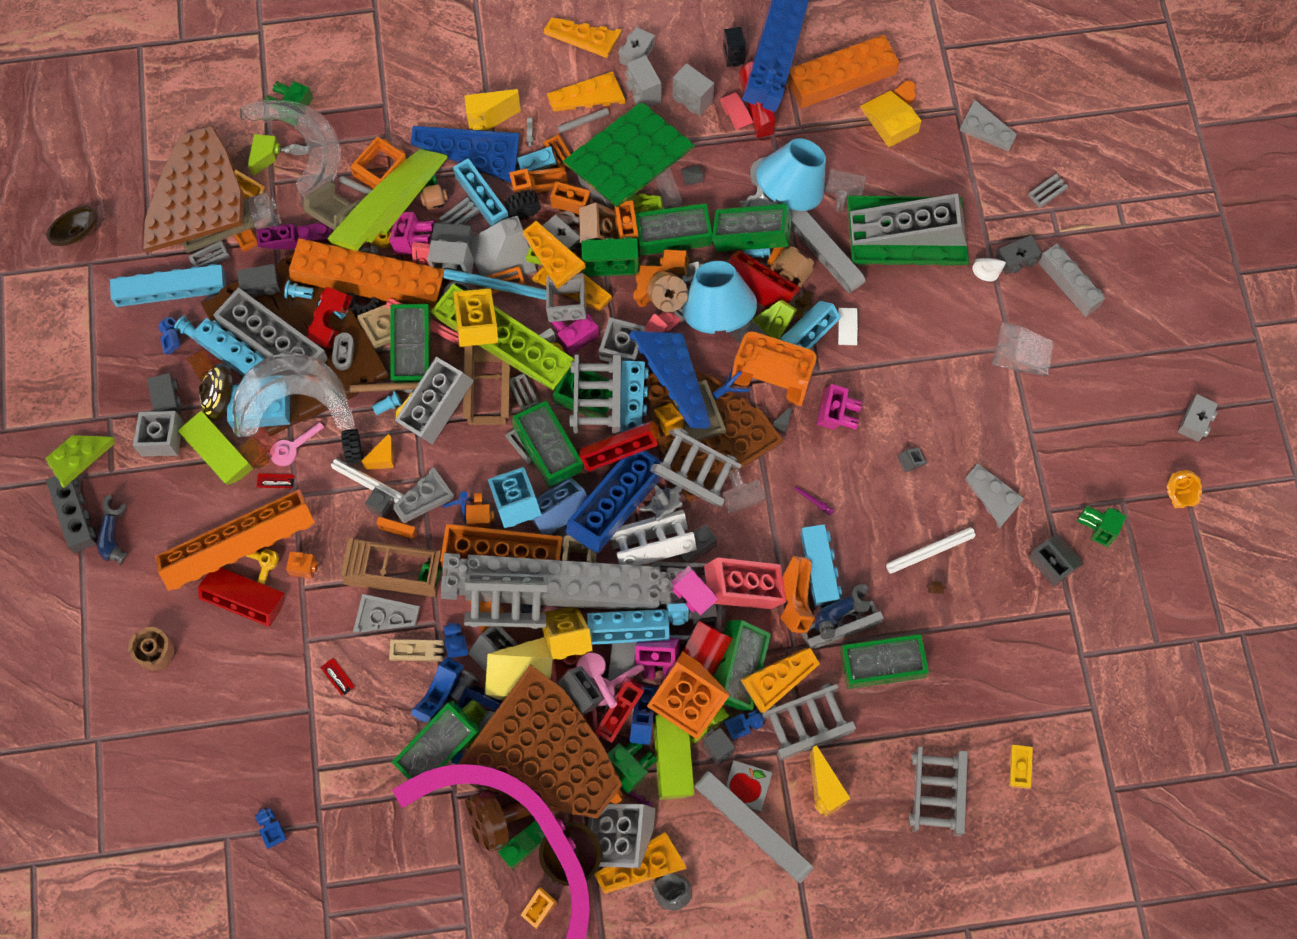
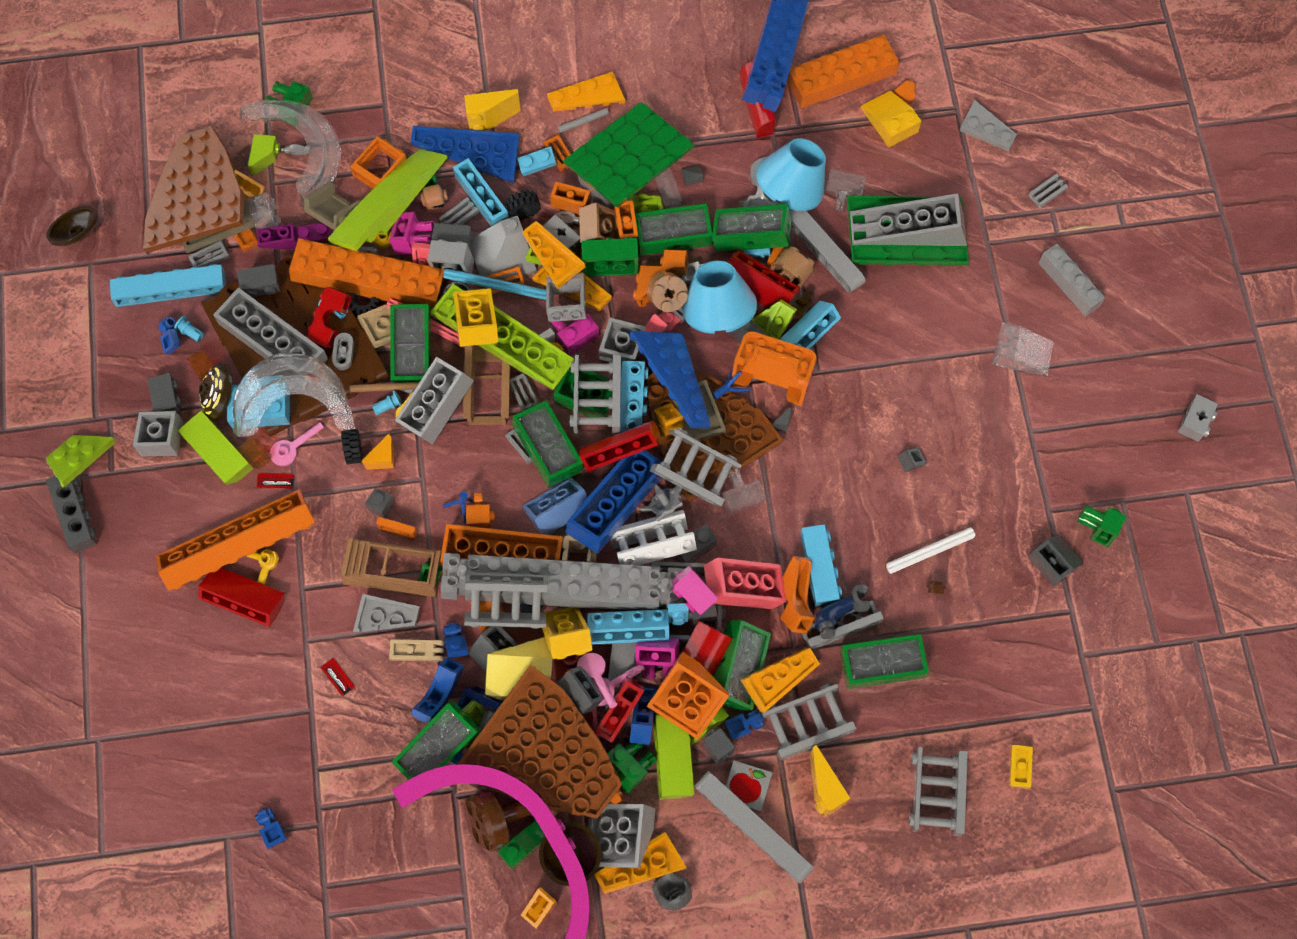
(106, 543): piece -> none
(160, 655): medium nougat brick -> none
(226, 347): medium azure brick -> none
(299, 291): medium azure pin -> none
(301, 565): orange brick -> none
(353, 184): light grey bar -> none
(364, 479): white axle -> none
(425, 496): light grey wing -> none
(465, 681): light grey pin -> none
(514, 497): medium azure brick -> none
(529, 138): light grey piece -> none
(539, 180): orange arch -> none
(583, 36): light orange wing -> none
(637, 45): light grey brick -> none
(640, 799): magenta piece -> none
(643, 82): light grey brick -> none
(692, 89): light grey brick -> none
(734, 46): black brick -> none
(736, 110): coral slope -> none
(821, 505): magenta piece -> none
(832, 408): dark pink brick -> none
(847, 326): white slope -> none
(988, 268): white piece -> none
(995, 495): light grey wing -> none
(1019, 255): dark grey brick -> none
(1184, 489): light orange hair -> none

